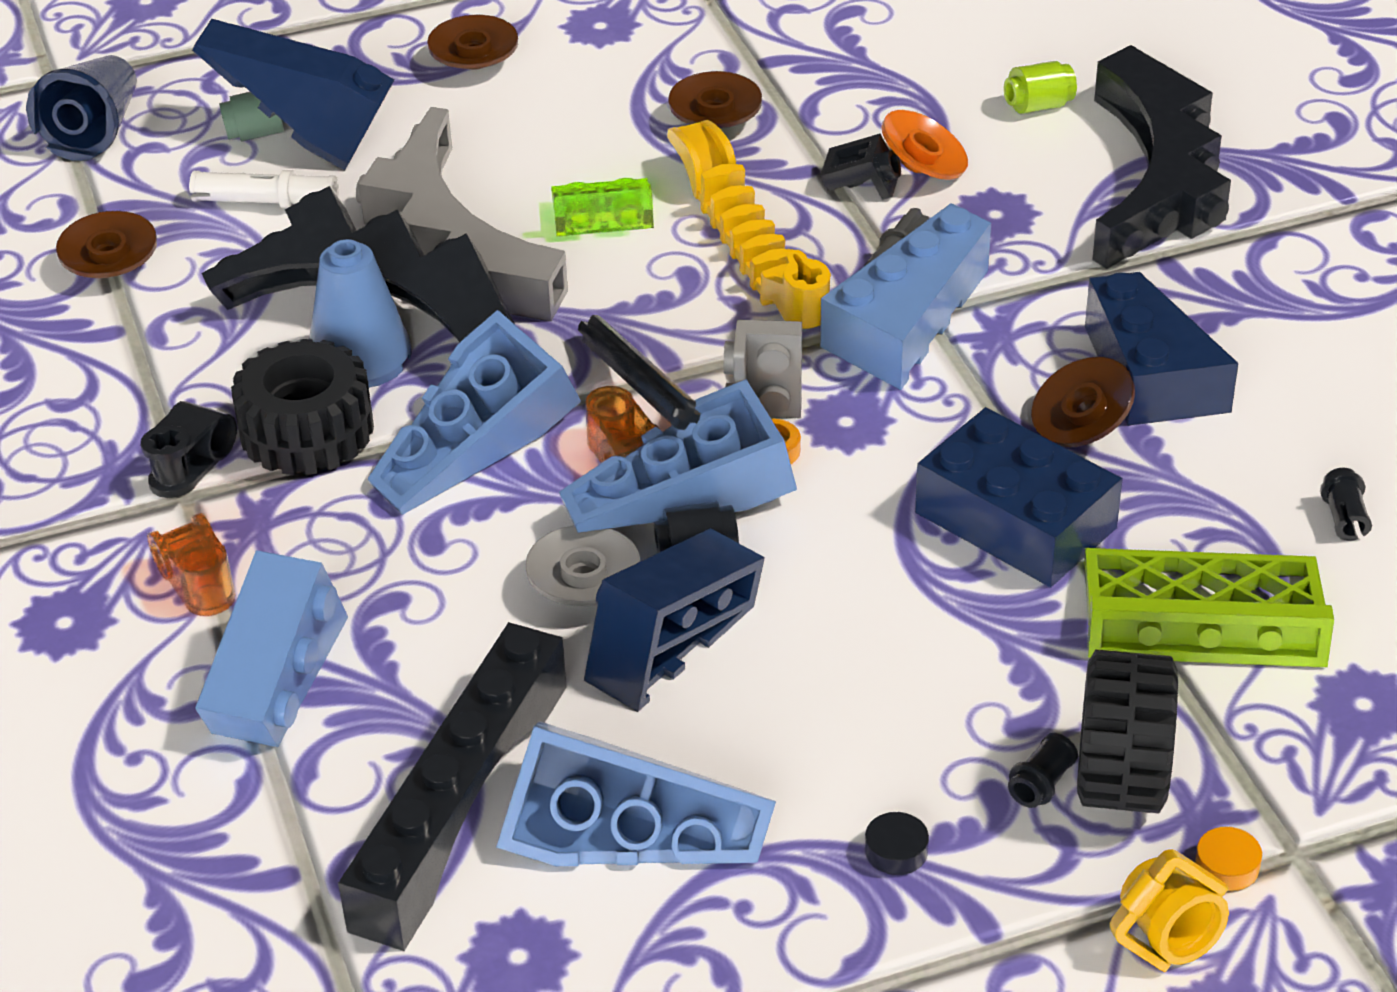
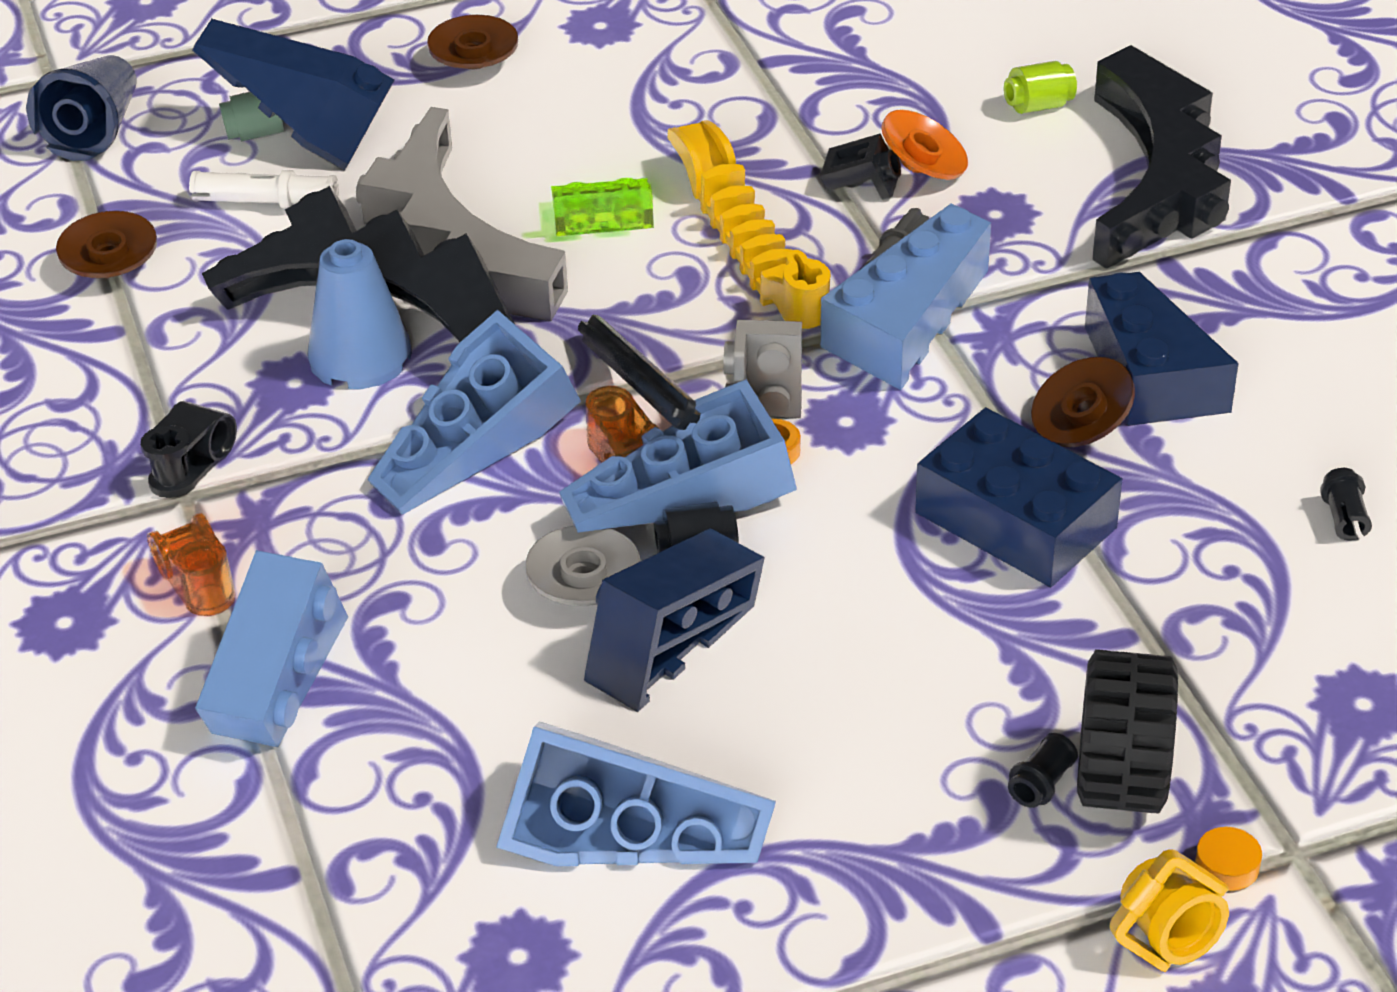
(302, 406): black tyre -> none
(405, 855): black arch -> none
(717, 97): reddish brown dish -> none
(896, 843): black tile -> none
(1223, 628): lime fence -> none

